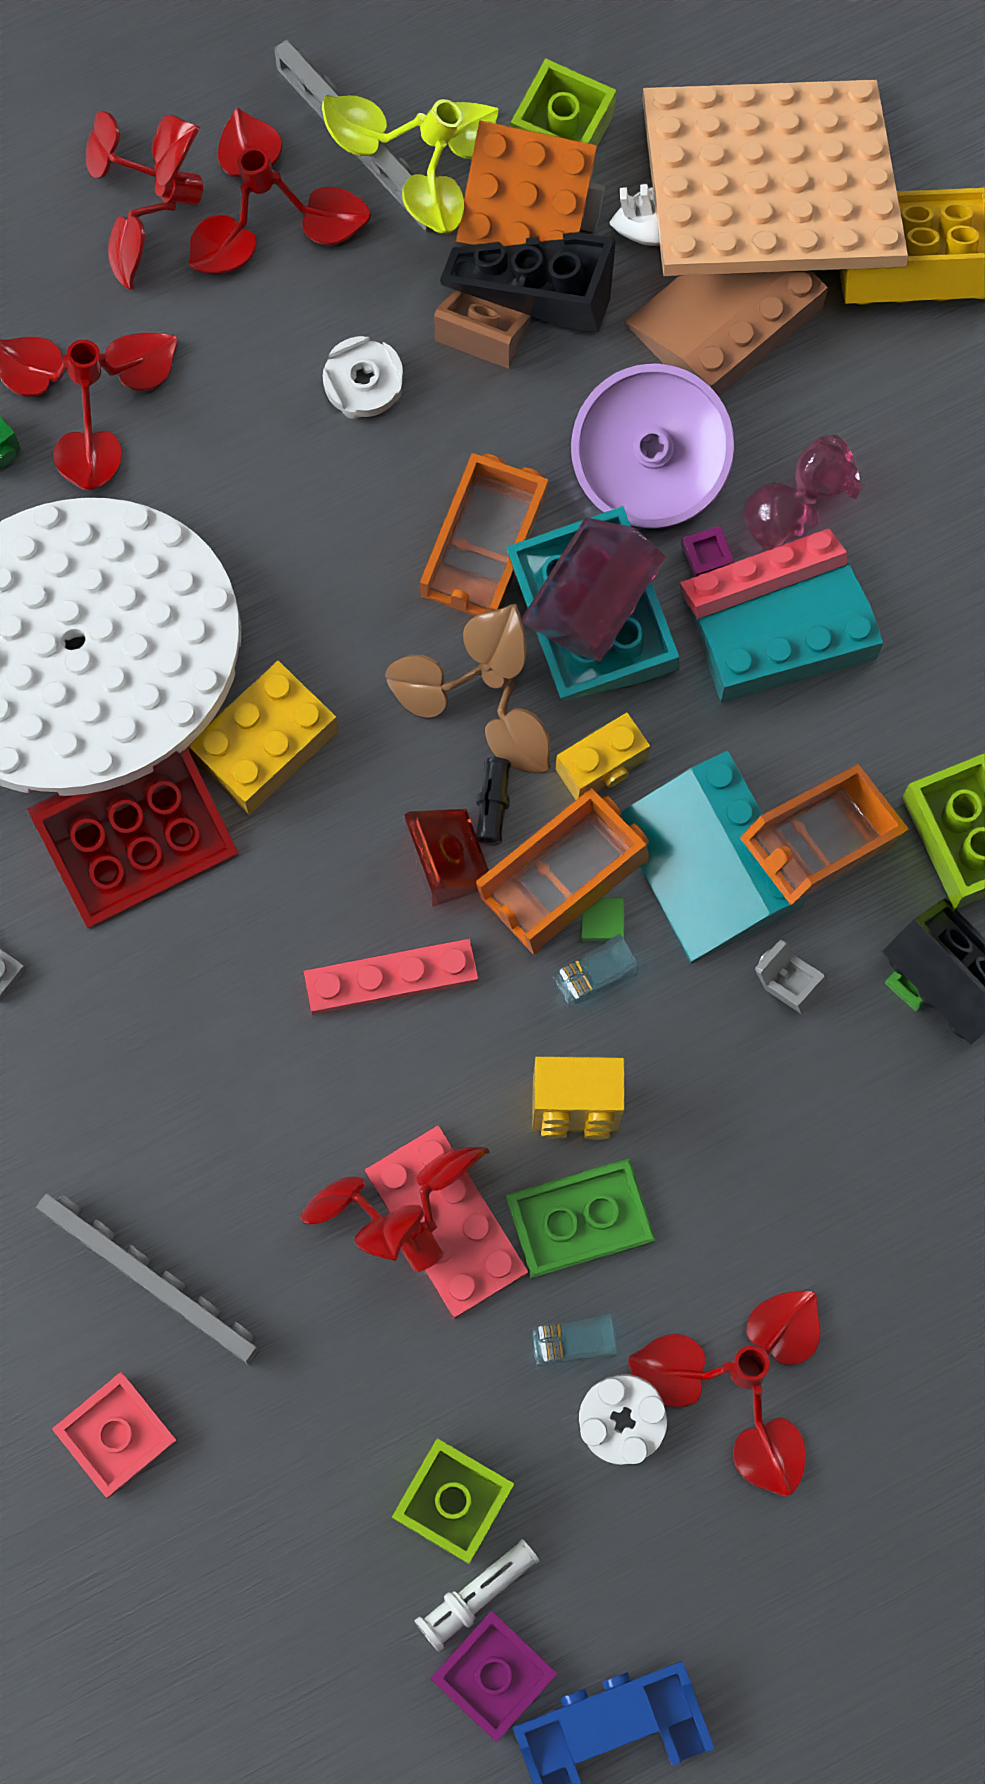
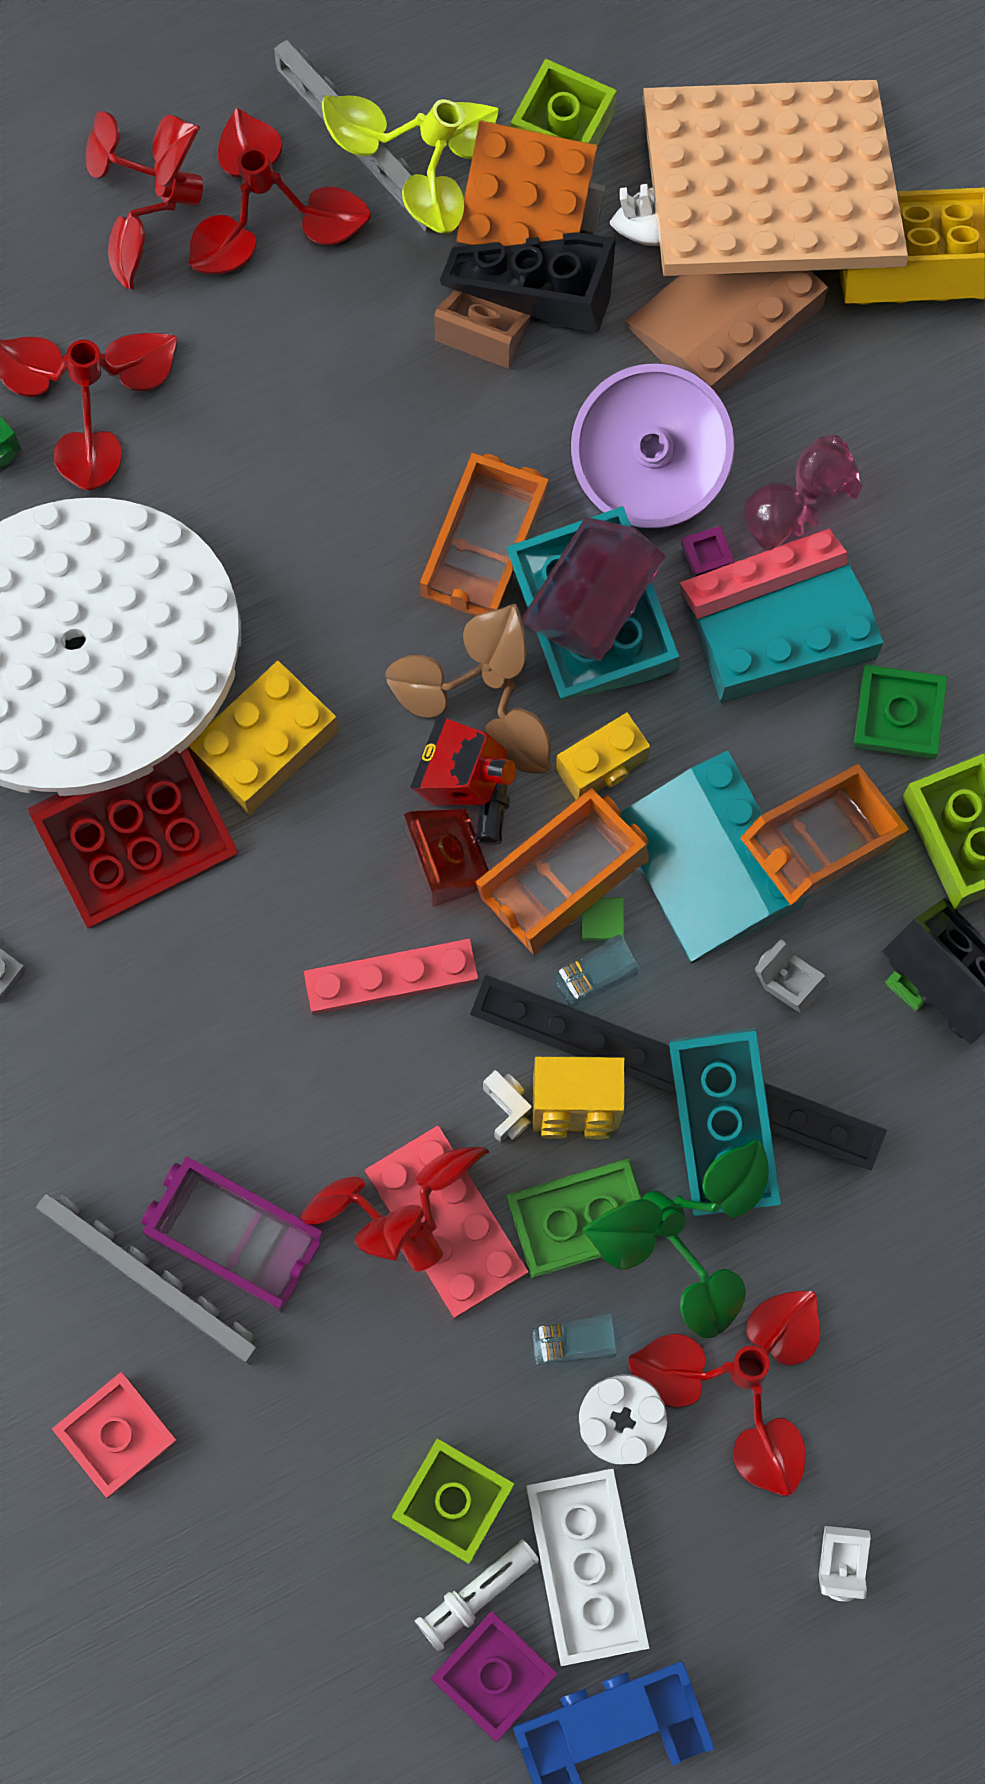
(232, 1233): none -> clear door
(360, 399): white plate -> none
(461, 766): none -> red torso
(508, 1096): none -> white bracket
(587, 1567): none -> white plate
(628, 1231): none -> green plant
(652, 1064): none -> black plate
(721, 1104): none -> teal brick
(844, 1563): none -> white bracket
(900, 711): none -> green plate

